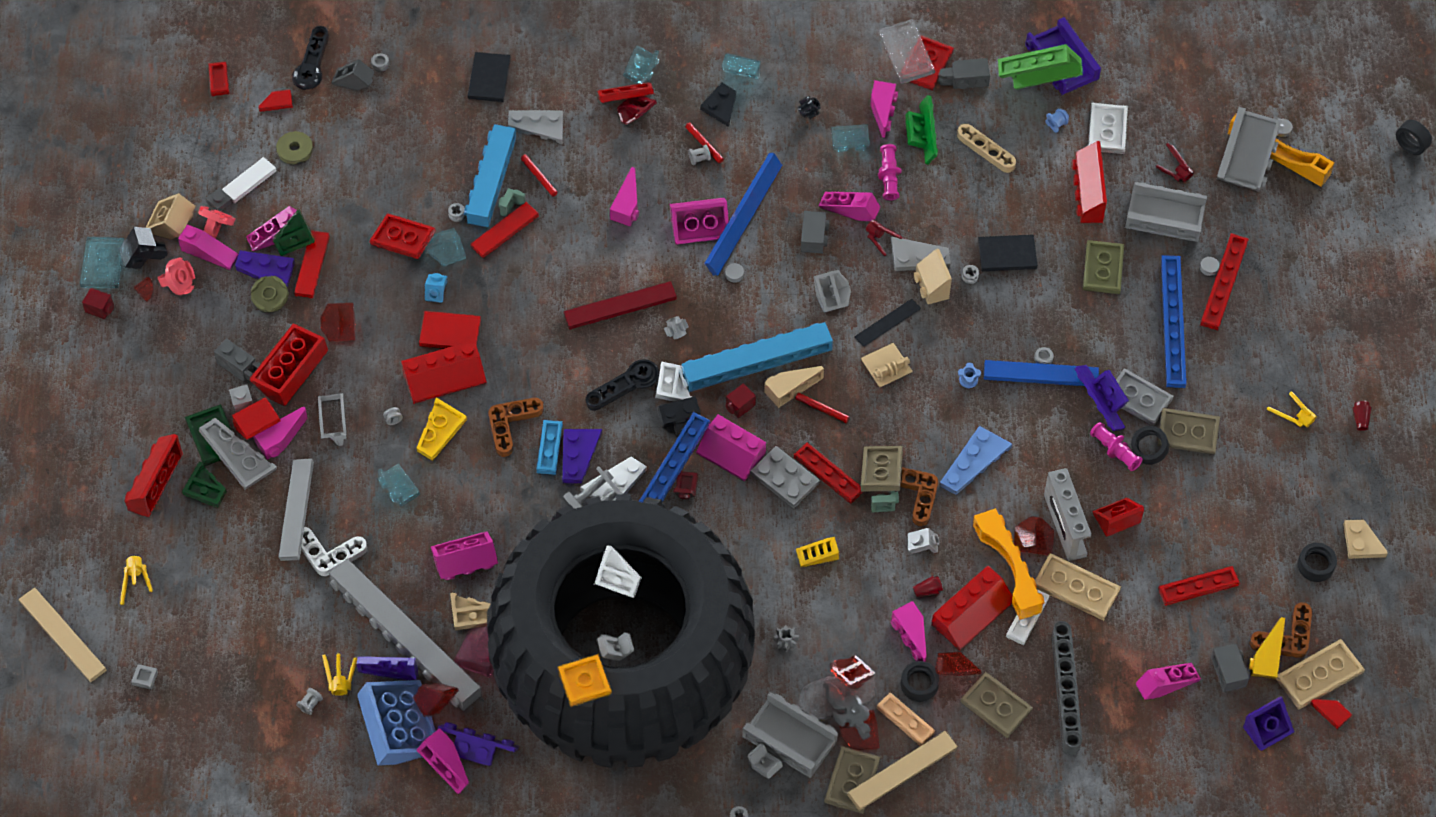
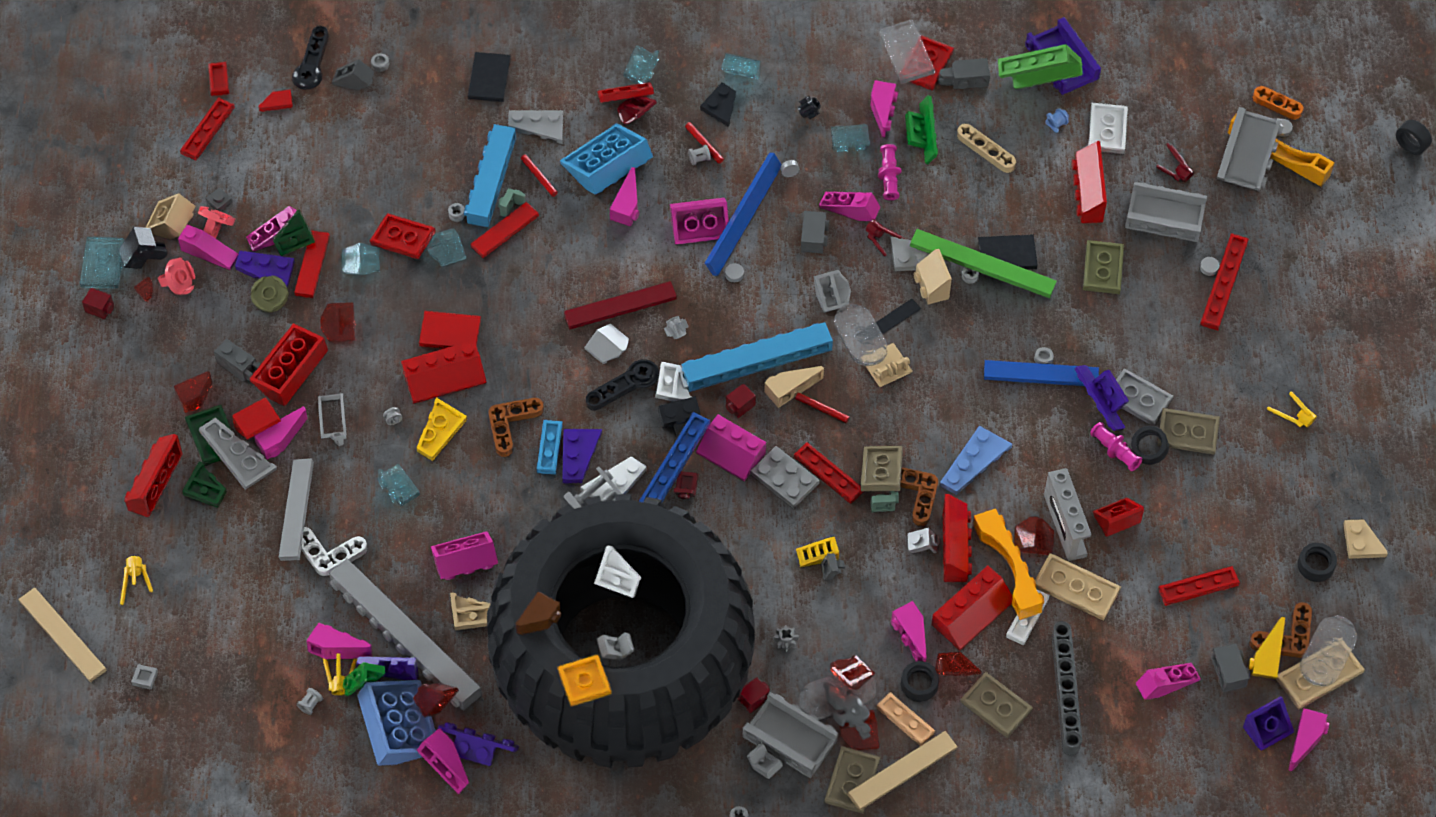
(193, 391): none -> clear red slope
(207, 129): none -> red tile
(240, 398): light grey brick -> none
(249, 179): white tile -> none
(291, 139): olive tile -> none
(328, 642): none -> dark pink slope
(360, 259): none -> clear light blue slope
(363, 673): none -> green bracket
(435, 287): dark azure bracket -> none
(474, 652): clear pink slope -> none
(538, 615): none -> reddish brown slope
(607, 158): none -> dark azure slope
(607, 343): none -> light grey slope
(754, 694): none -> dark red brick
(789, 168): none -> light grey tile
(831, 566): none -> dark grey tile
(860, 335): none -> clear tile
(928, 587): dark red cone -> none
(956, 540): none -> red slope
(969, 376): medium blue brick -> none
(984, 263): none -> bright green tile
(1173, 322): blue plate -> none
(1287, 112): none -> orange beam
(1309, 733): none -> dark pink slope
(1328, 651): none -> clear tile
(1332, 711): red tile -> none
(1362, 414): dark red cone -> none

